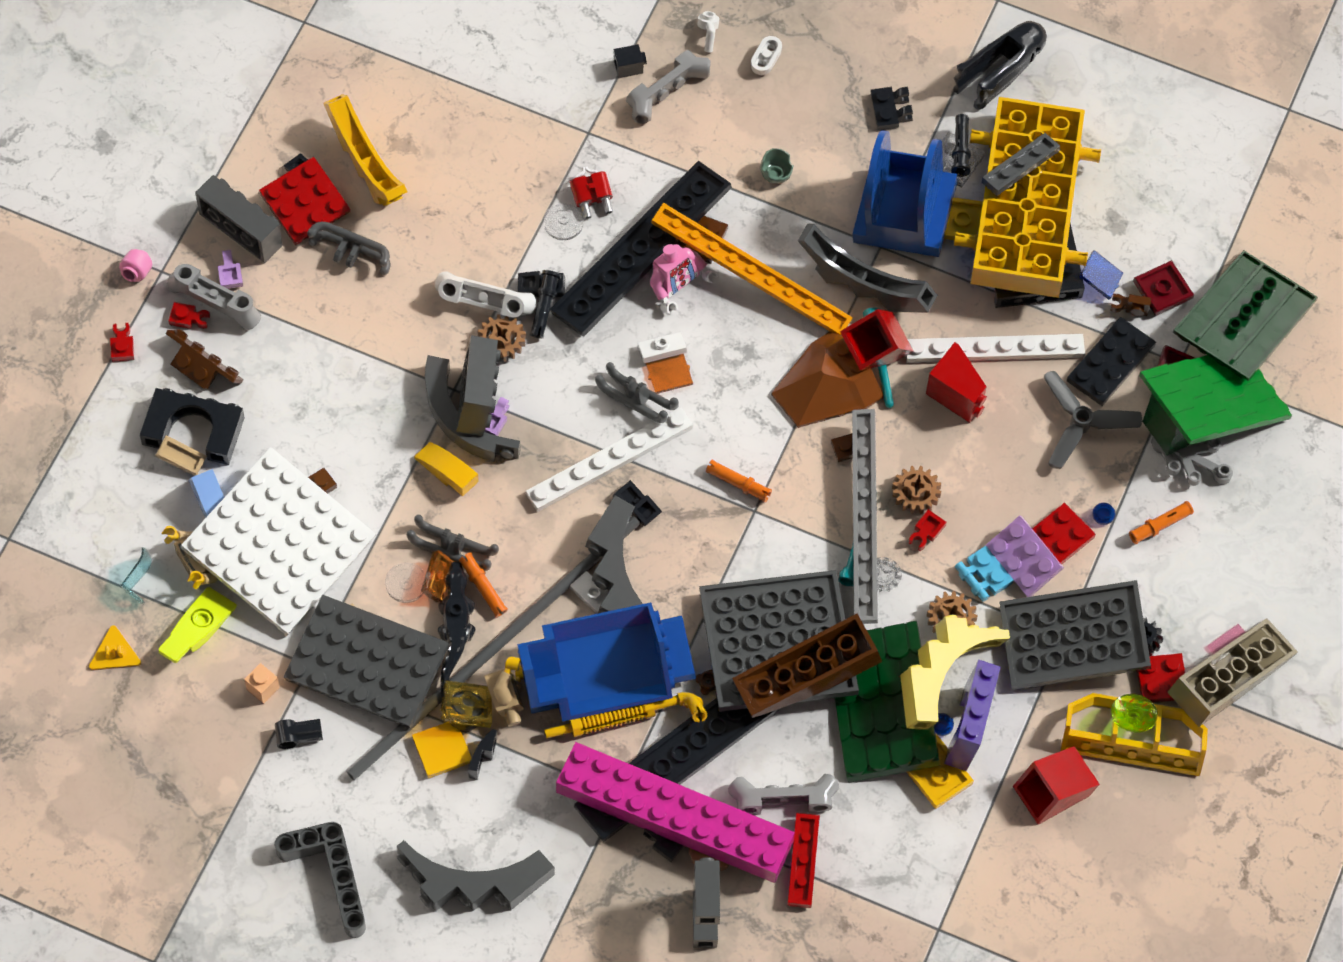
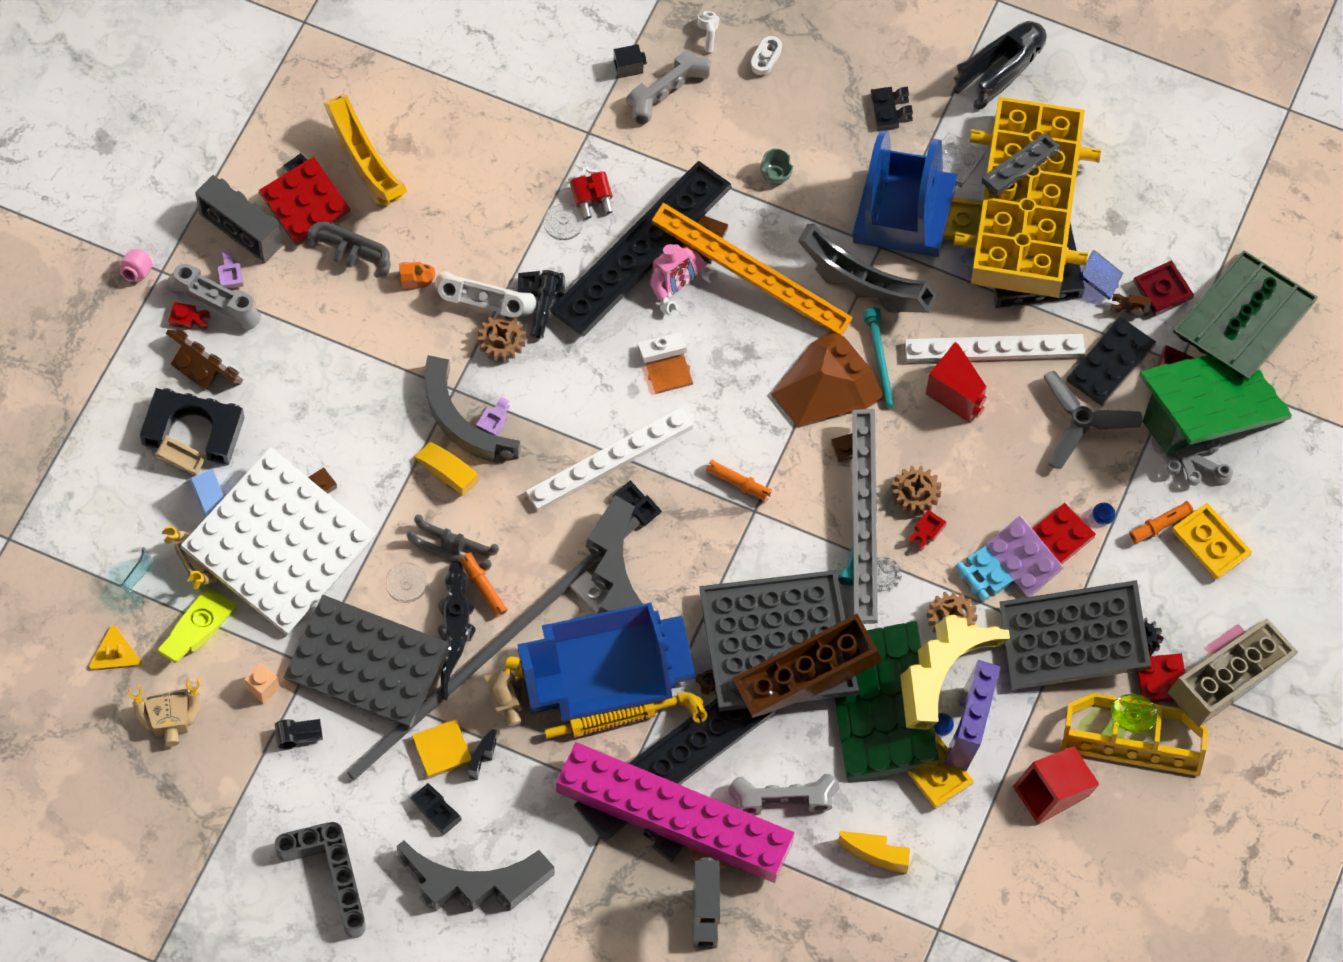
(122, 345): red plate -> none
(168, 712): none -> tan torso
(416, 275): none -> orange rock
(434, 580): clear orange plate -> none
(435, 808): none -> black slope
(468, 707): clear yellow piece -> none
(478, 386): dark grey brick -> none
(636, 395): dark grey piece -> none
(803, 860): red plate -> none
(875, 851): none -> yellow slope
(876, 340): red slope -> none
(961, 153): black pin -> none
(1211, 541): none -> yellow plate

